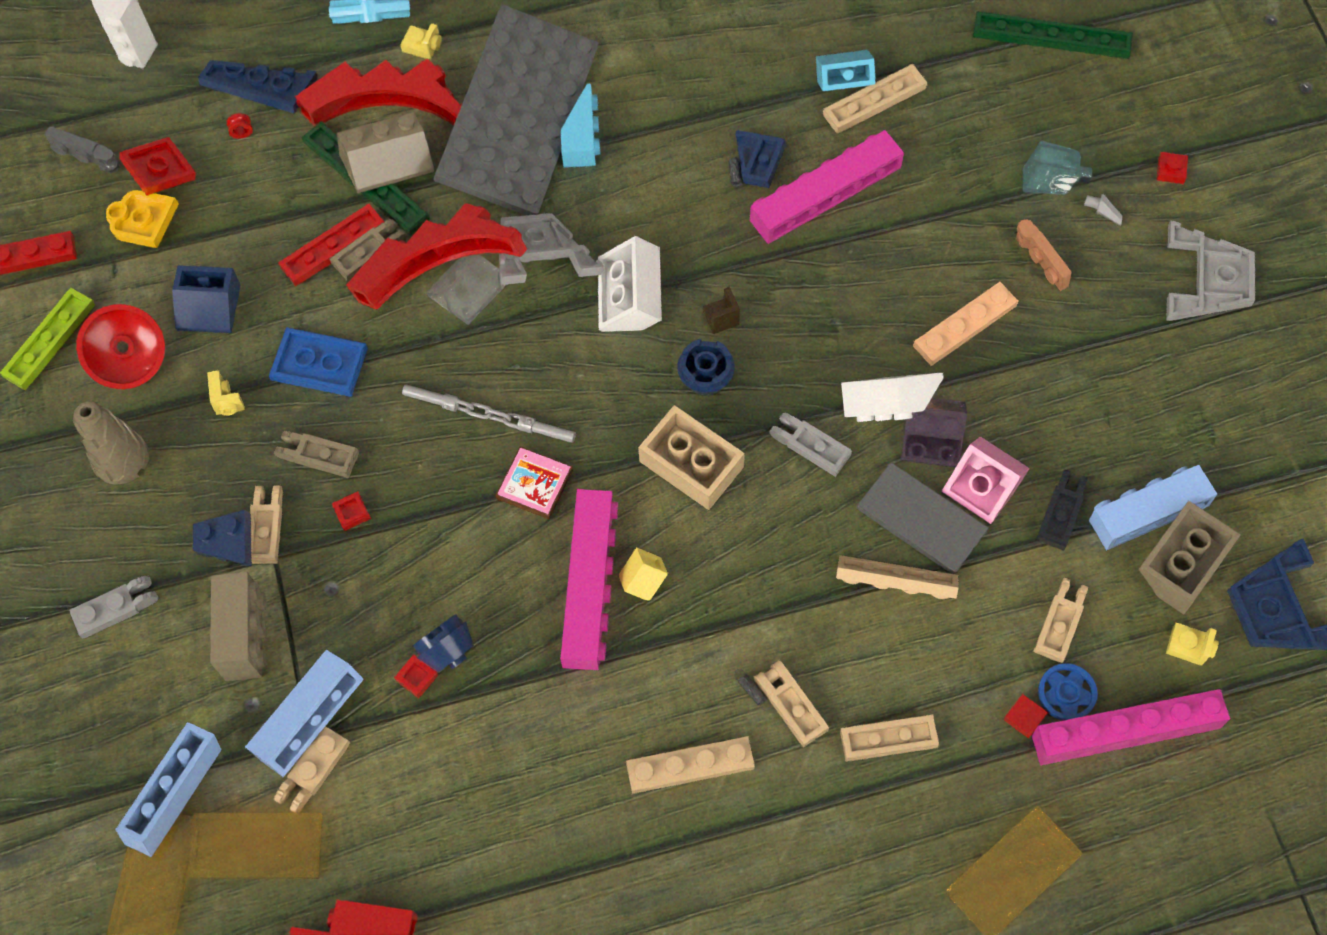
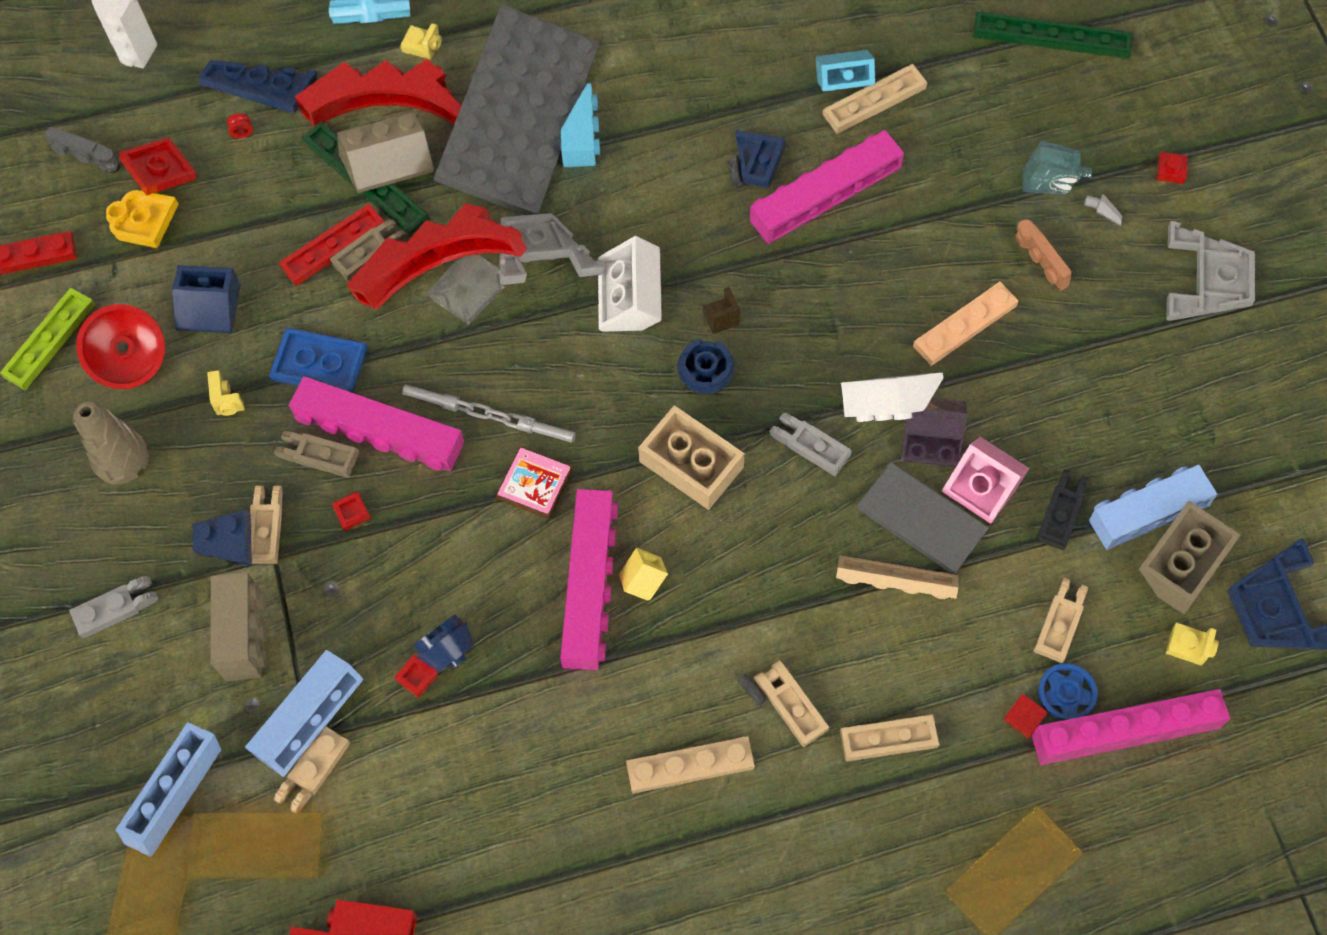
(376, 424): none -> dark pink brick

